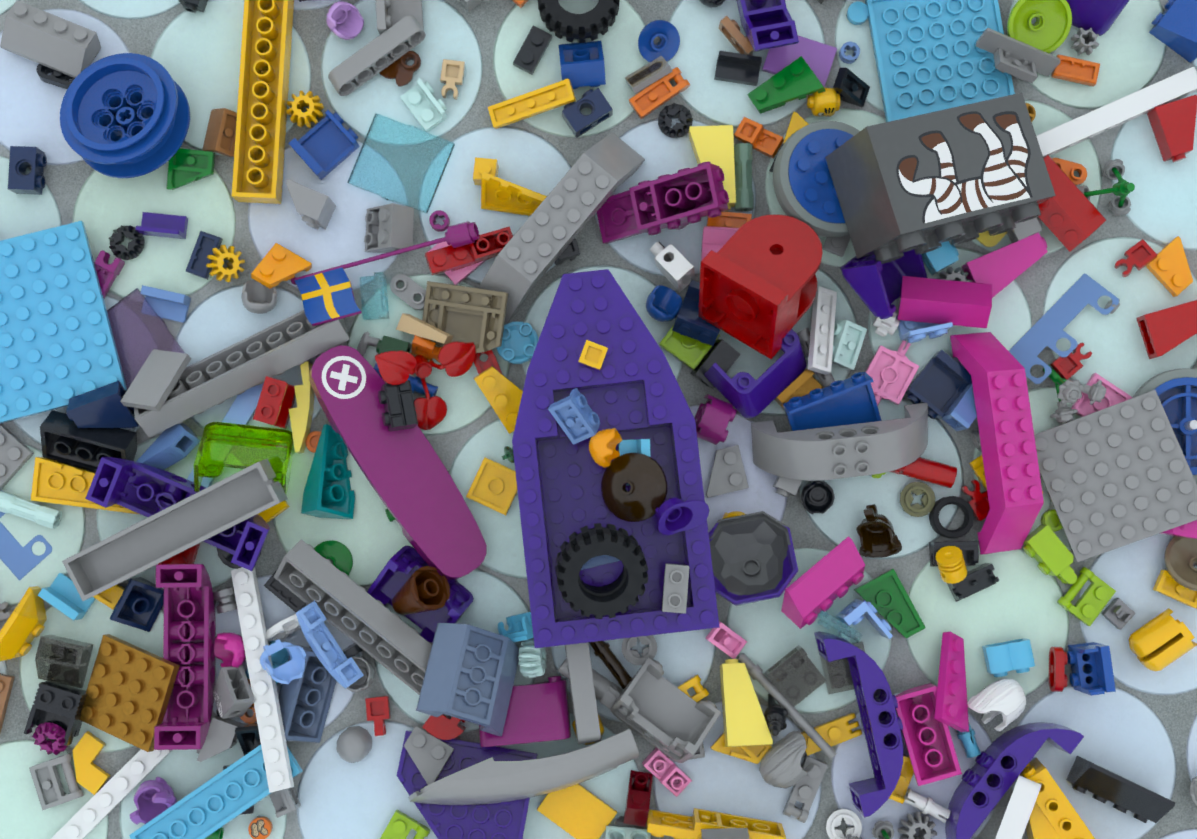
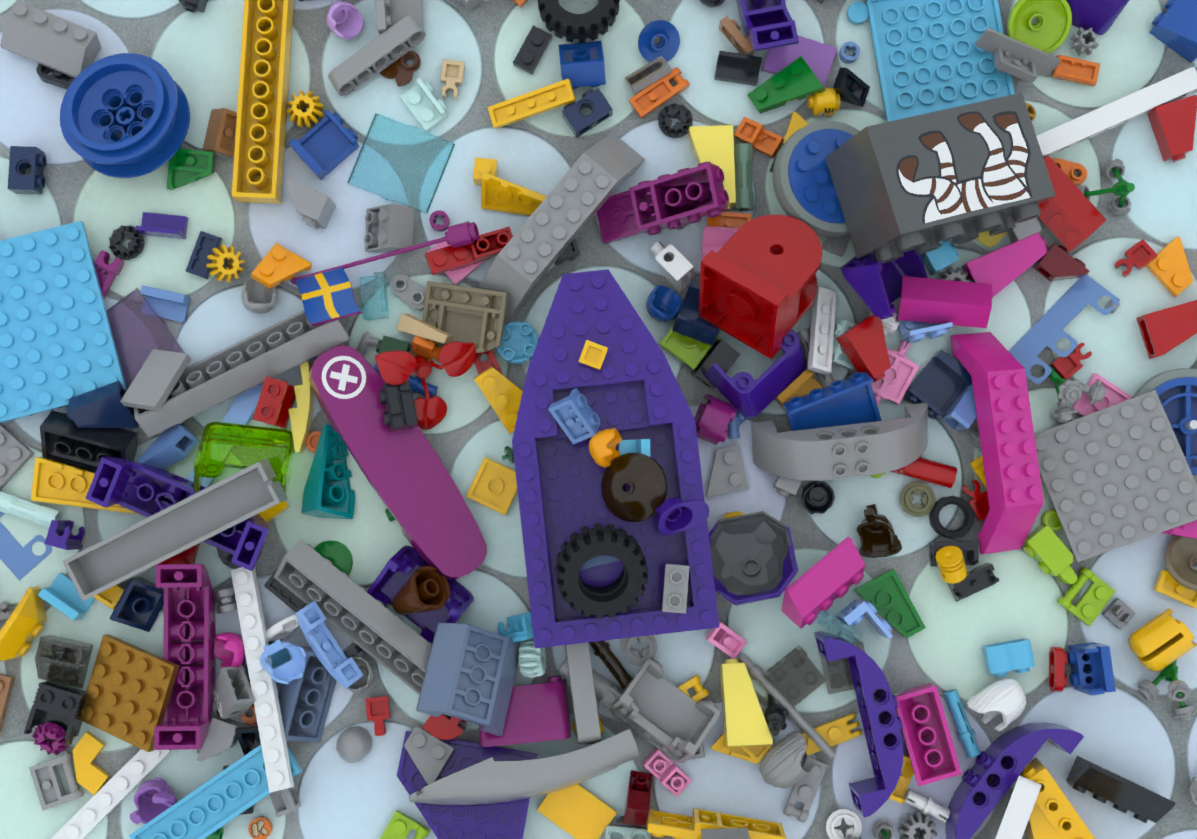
(61, 535): none -> dark purple hinge
(733, 427): none -> medium blue arm
(866, 347): none -> red slope
(951, 689): dark pink wing -> none
(1060, 265): none -> dark red slope
(1177, 690): none -> light grey plant

